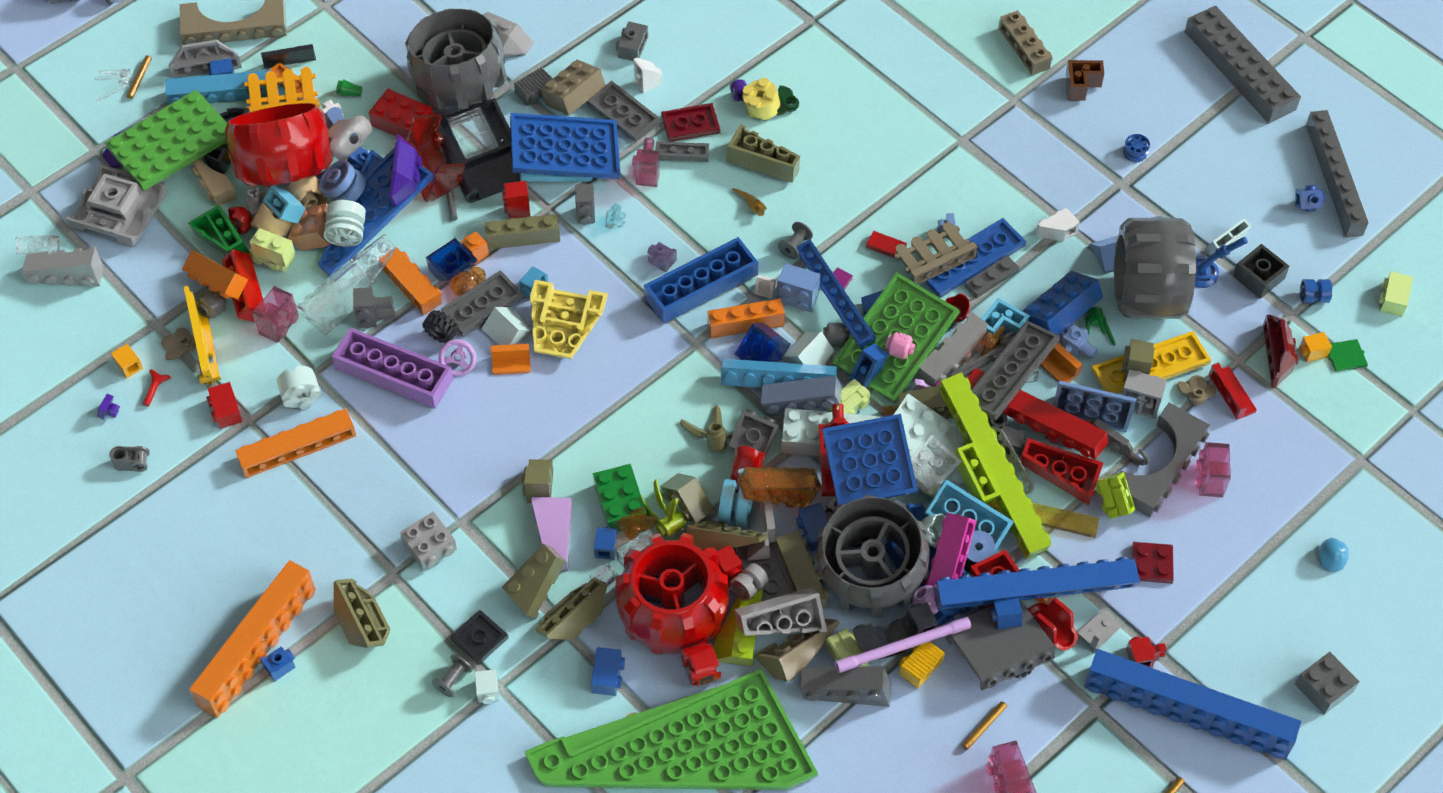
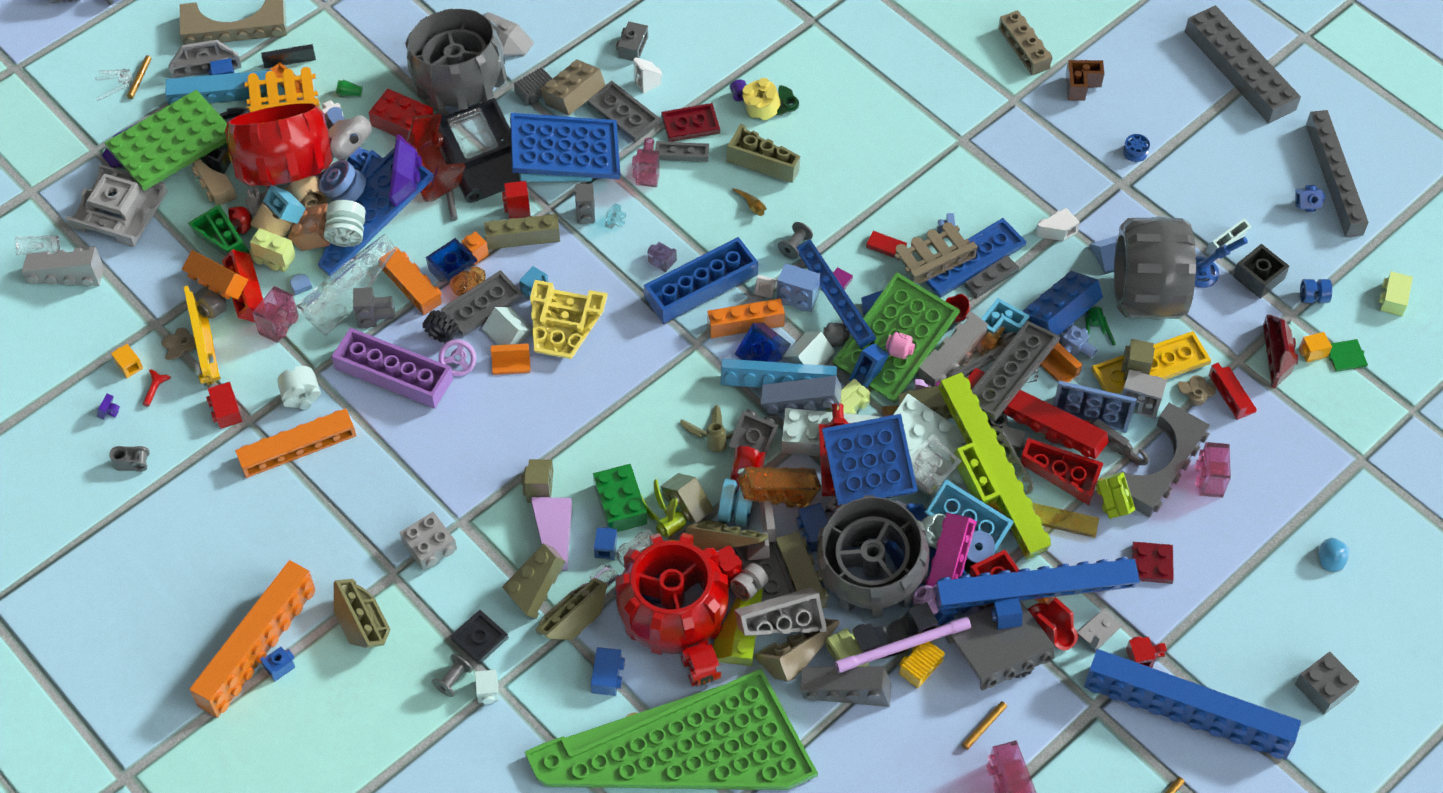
(300, 283): none -> medium blue tile
(636, 523): clear orange plate -> none

